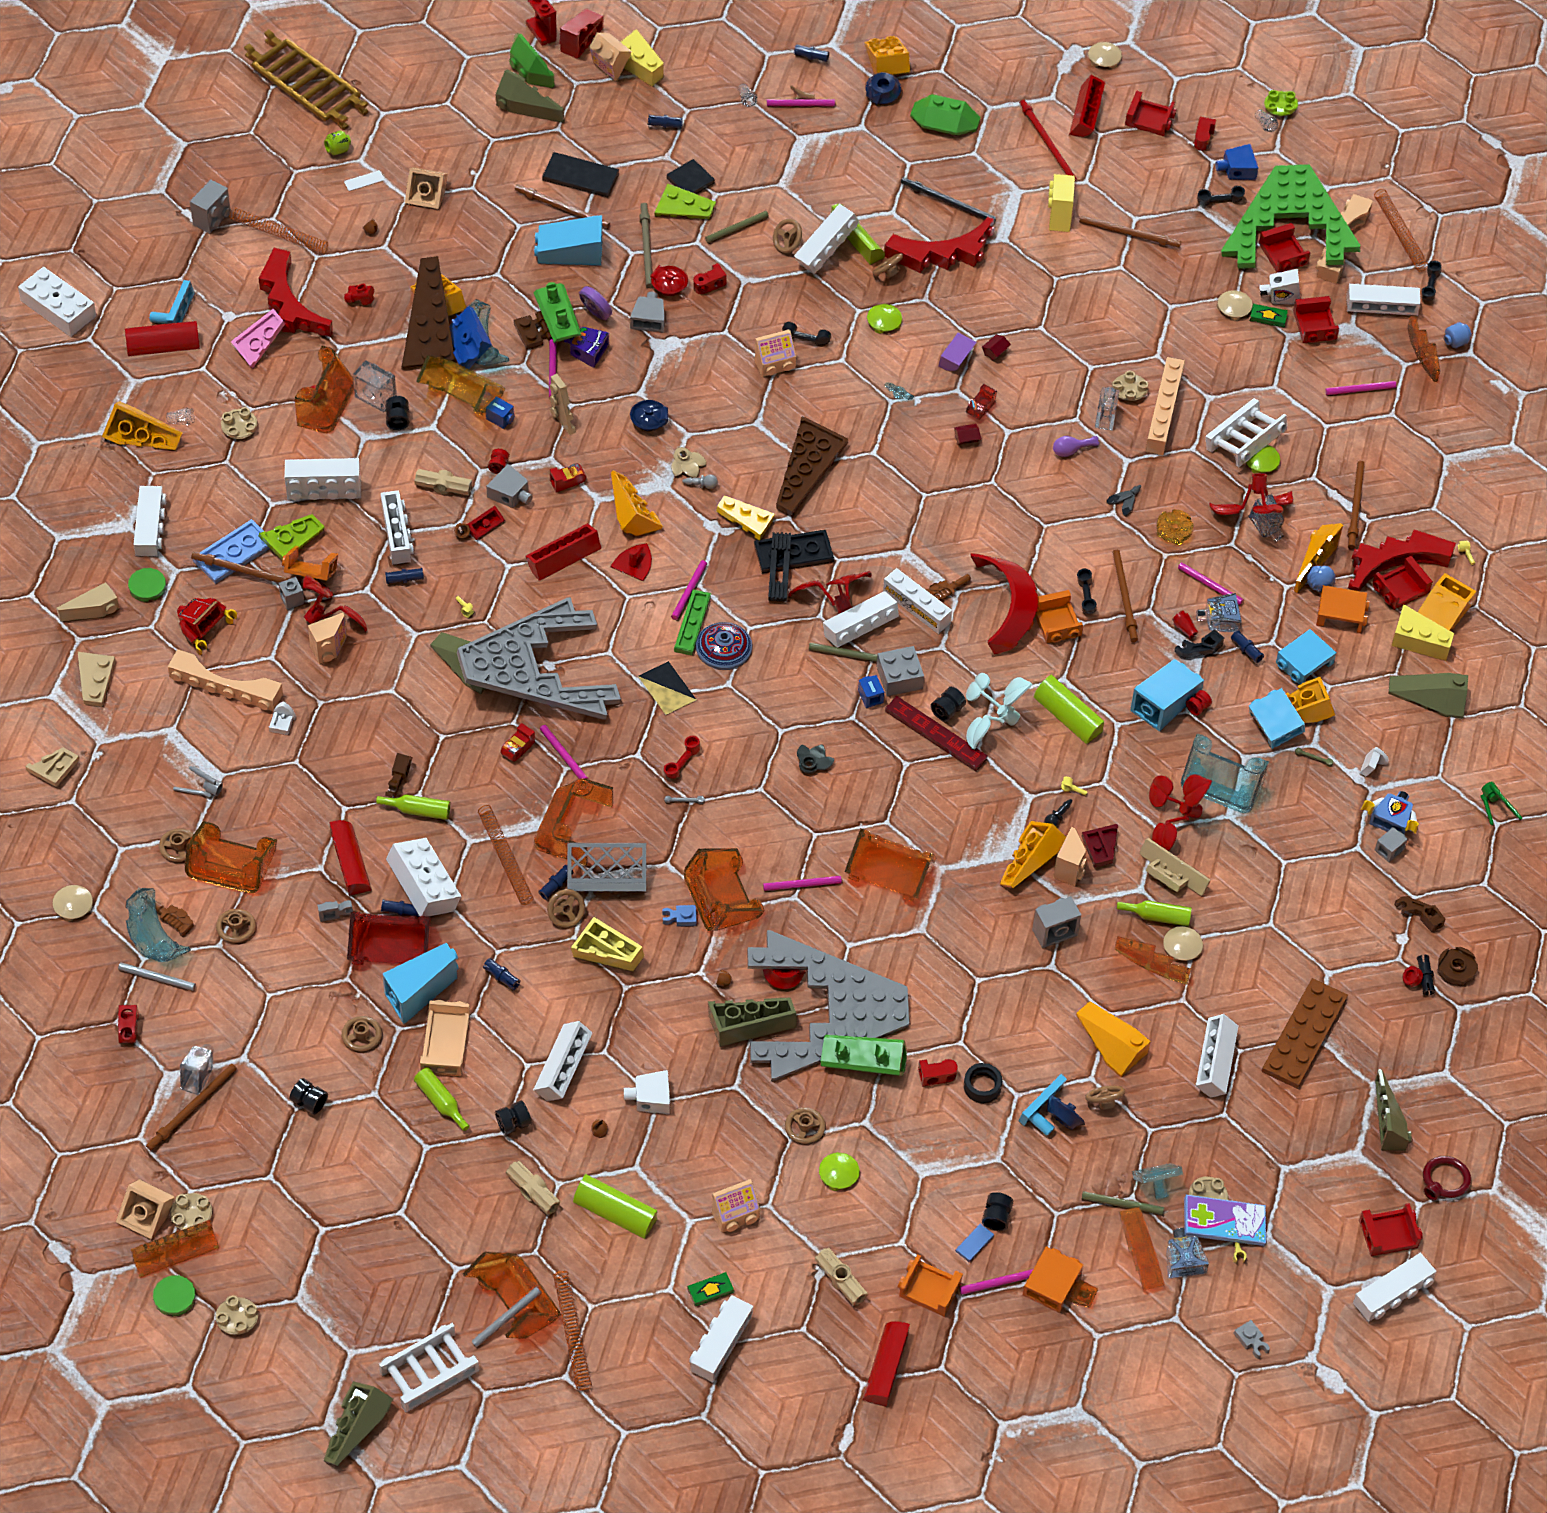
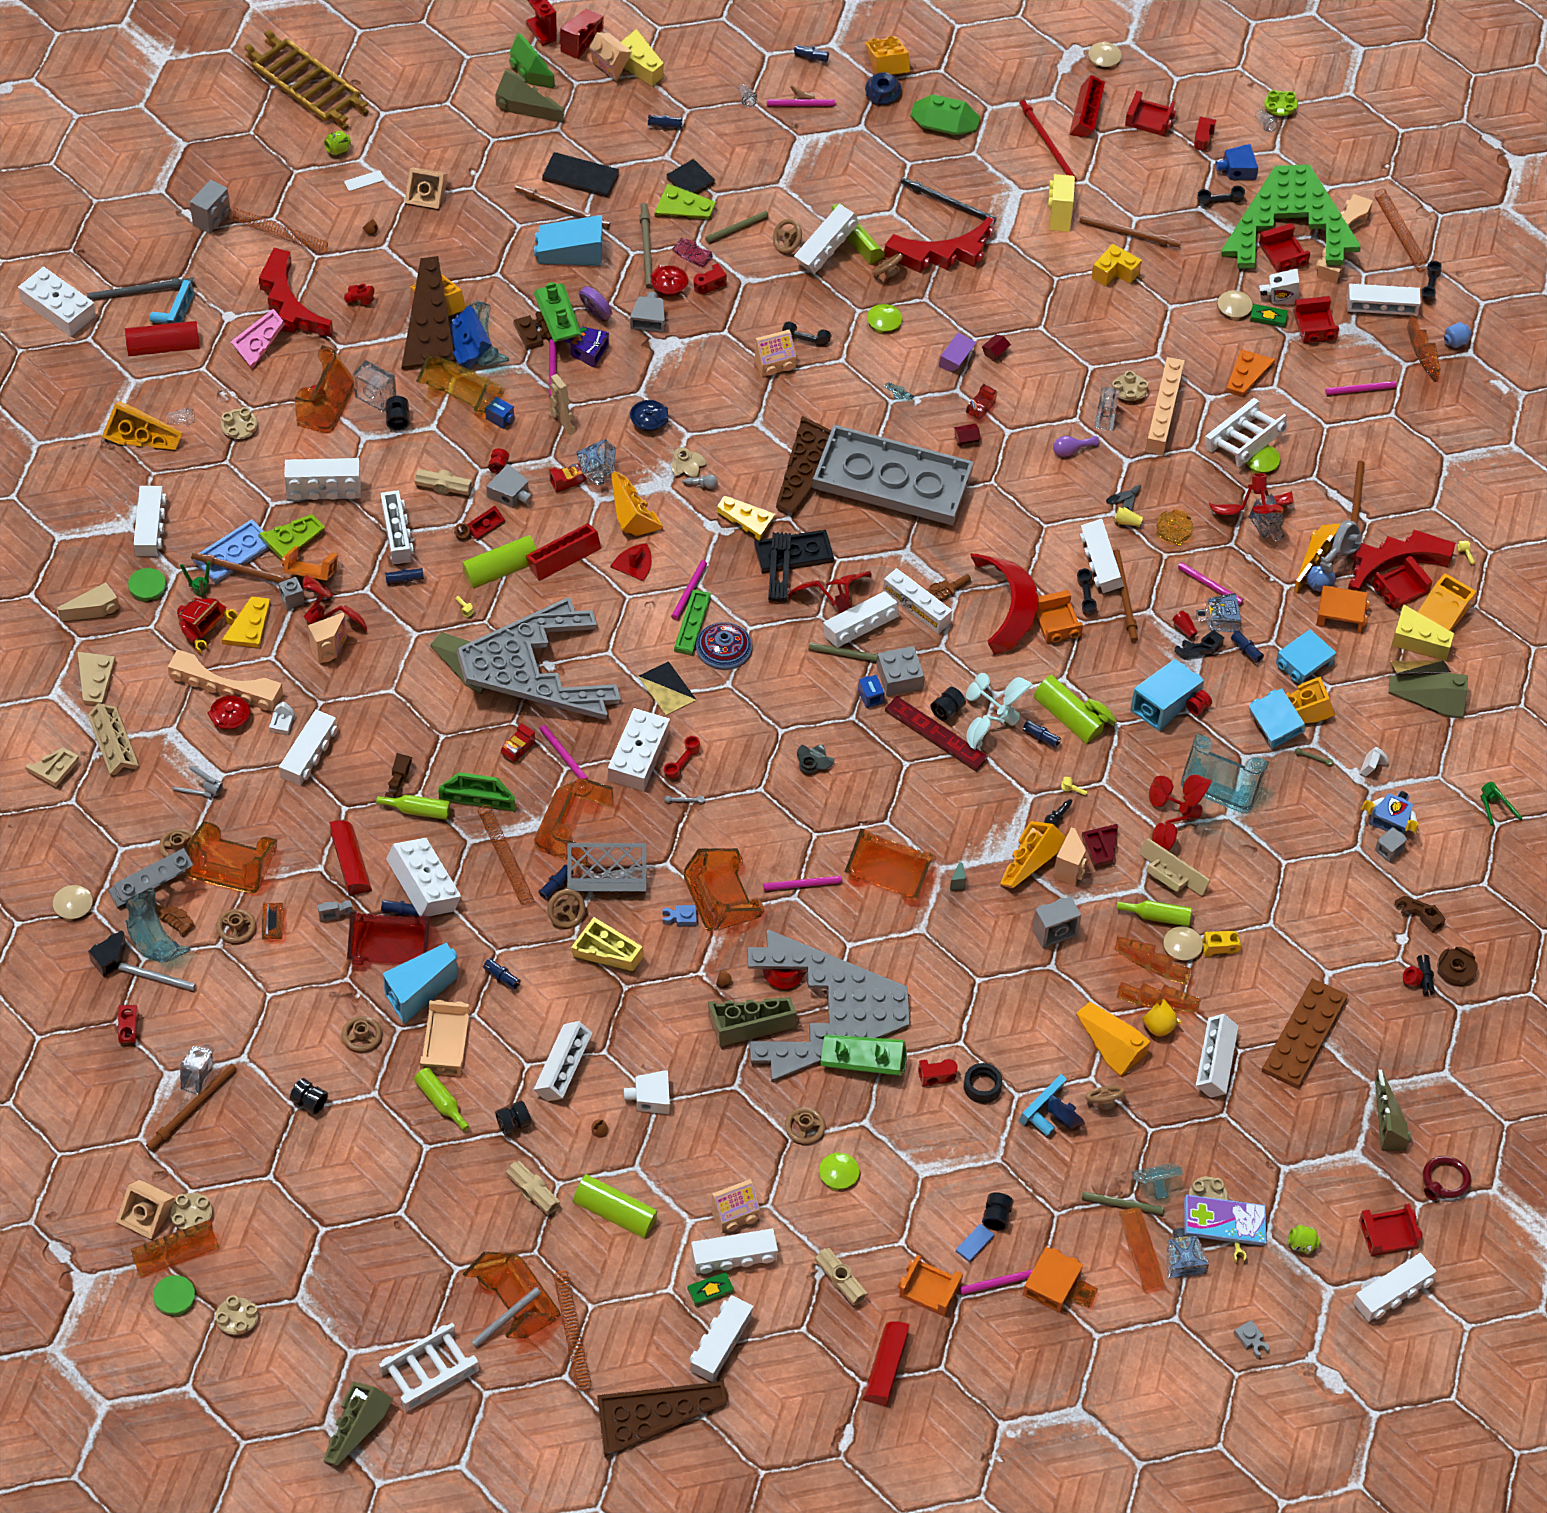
(108, 738): none -> tan fence
(108, 953): none -> black slope
(150, 877): none -> light grey fence
(175, 283): none -> dark grey bar
(198, 584): none -> green plant
(229, 712): none -> red piece
(249, 625): none -> yellow wing
(272, 921): none -> clear orange slope
(308, 747): none -> white brick
(477, 791): none -> bright green wedge
(498, 562): none -> lime brick
(597, 461): none -> clear torso
(638, 749): none -> white brick
(640, 1414): none -> reddish brown wing
(689, 251): none -> clear pink slope
(734, 1251): none -> white brick
(893, 474): none -> light grey plate
(958, 878): none -> sand green slope
(1041, 733): none -> dark blue pin
(1102, 556): none -> white brick
(1103, 711): none -> lime dish
(1116, 263): none -> yellow brick
(1127, 517): none -> light yellow cone
(1149, 996): none -> clear orange slope
(1161, 1019): none -> yellow helmet
(1220, 942): none -> yellow leg
(1247, 371): none -> orange wing
(1303, 1239): none -> lime head
(1345, 543): none -> light grey piece
(1421, 666): none -> sticker

